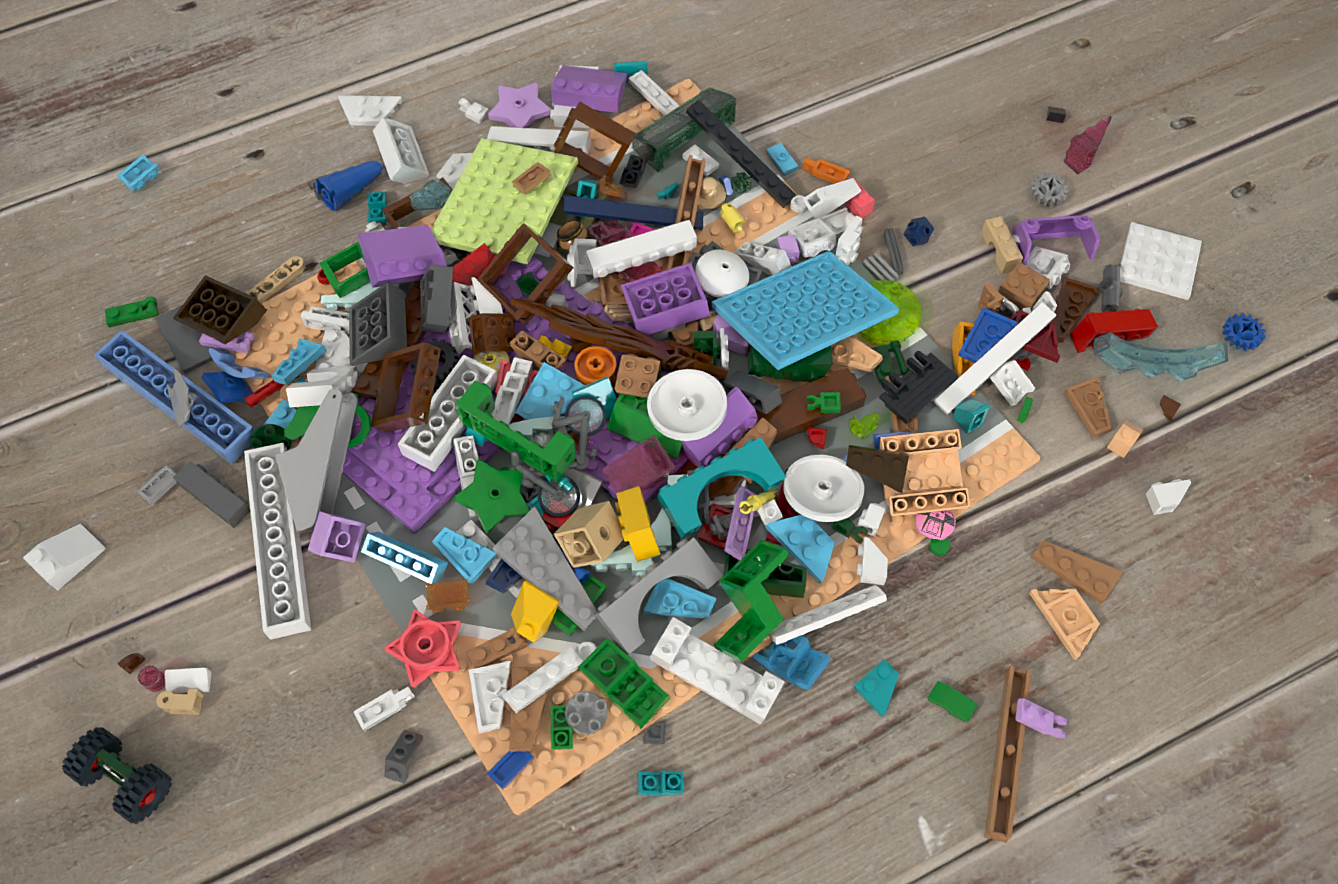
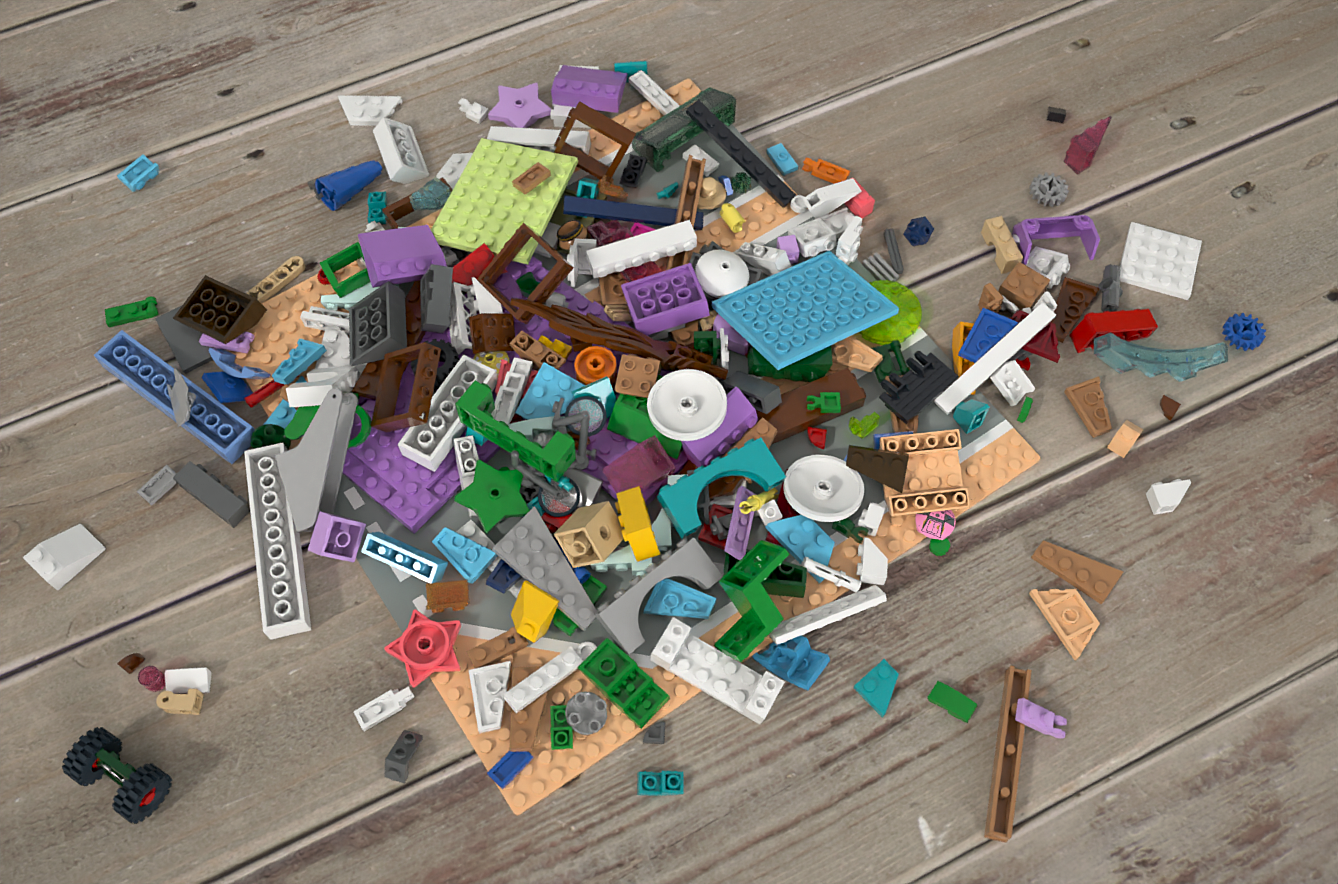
(838, 577): none -> white pin

